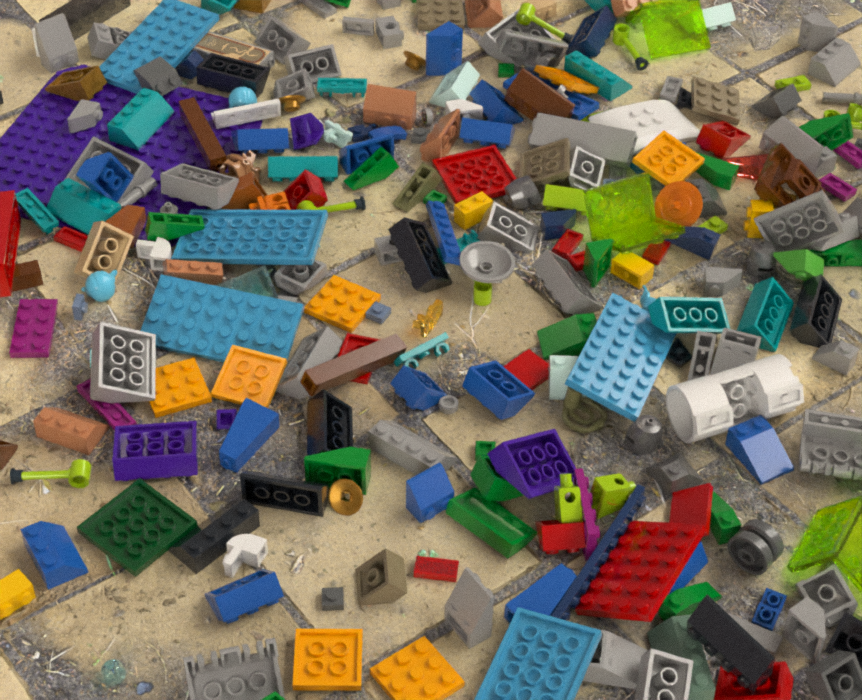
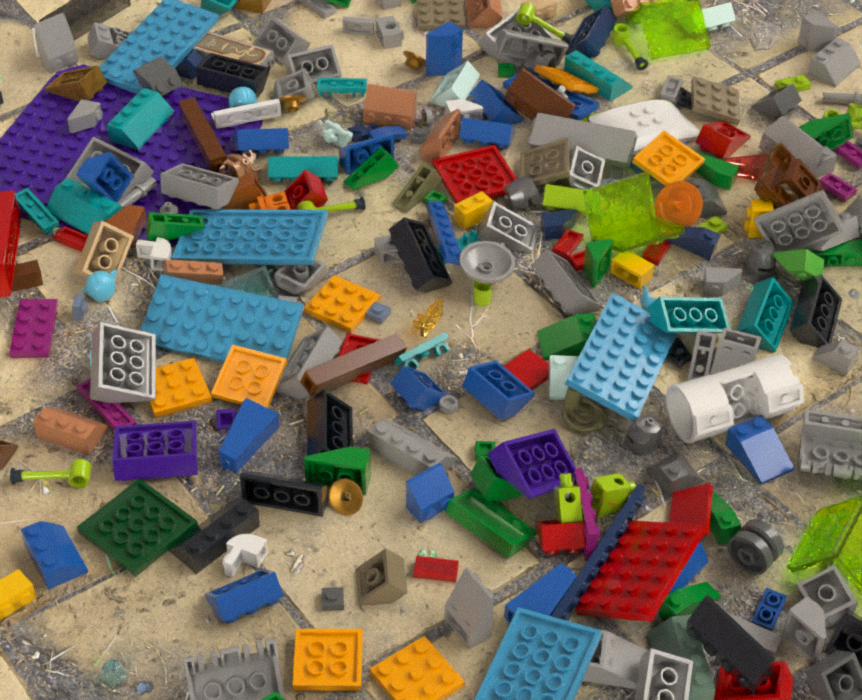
(306, 130): dark purple slope -> none

